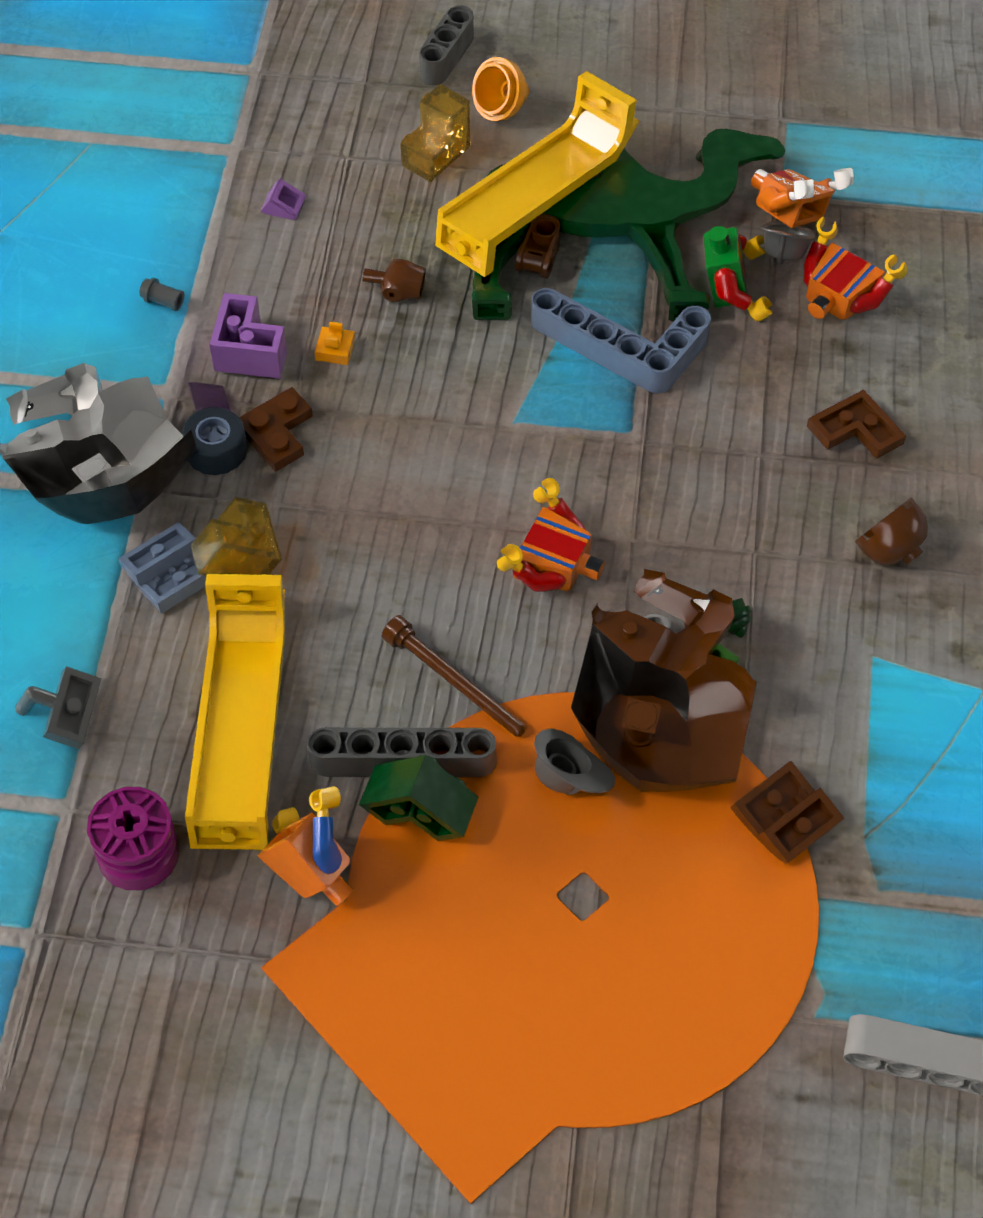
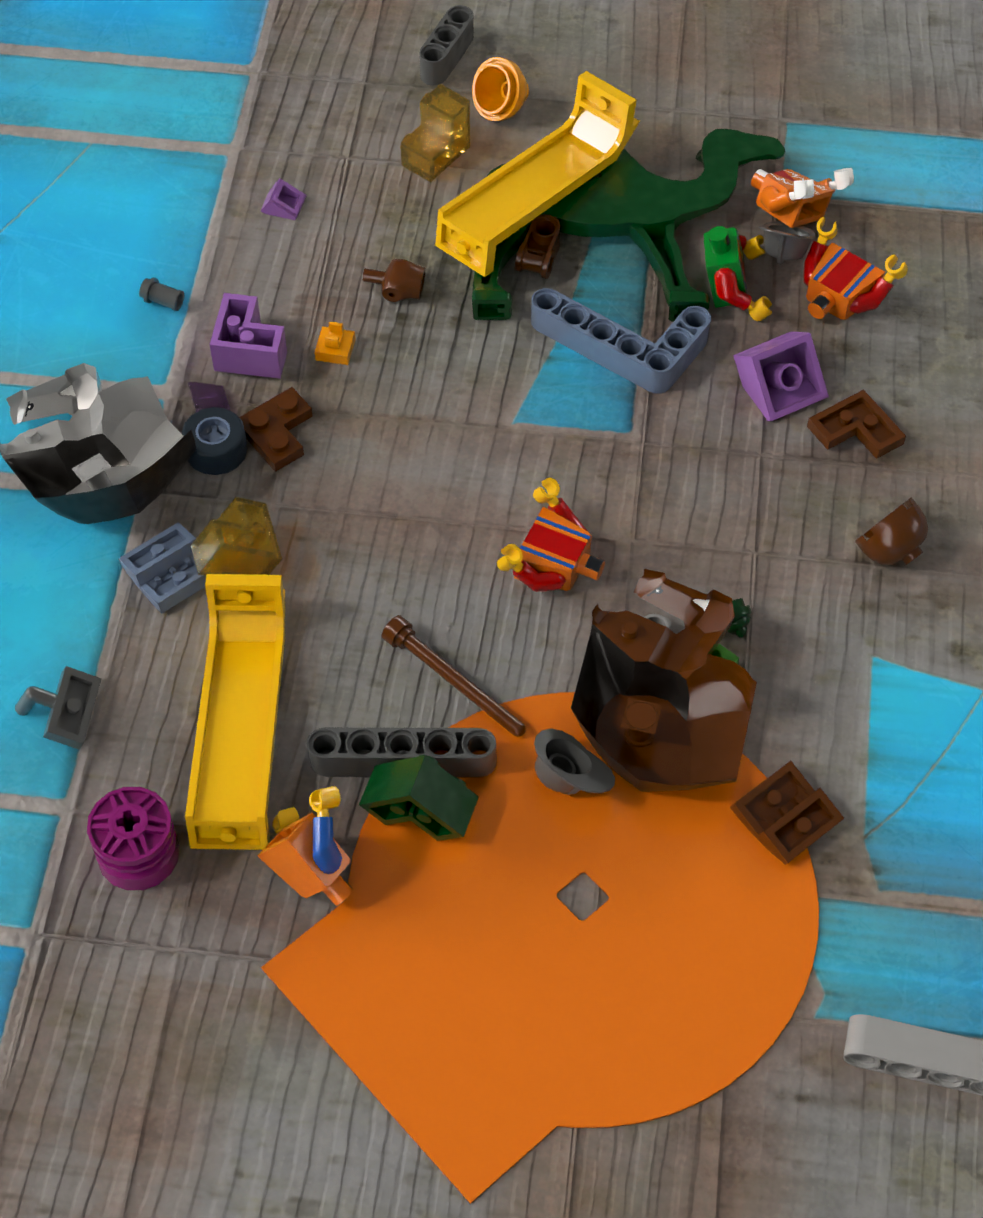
(782, 374): none -> medium lavender slope

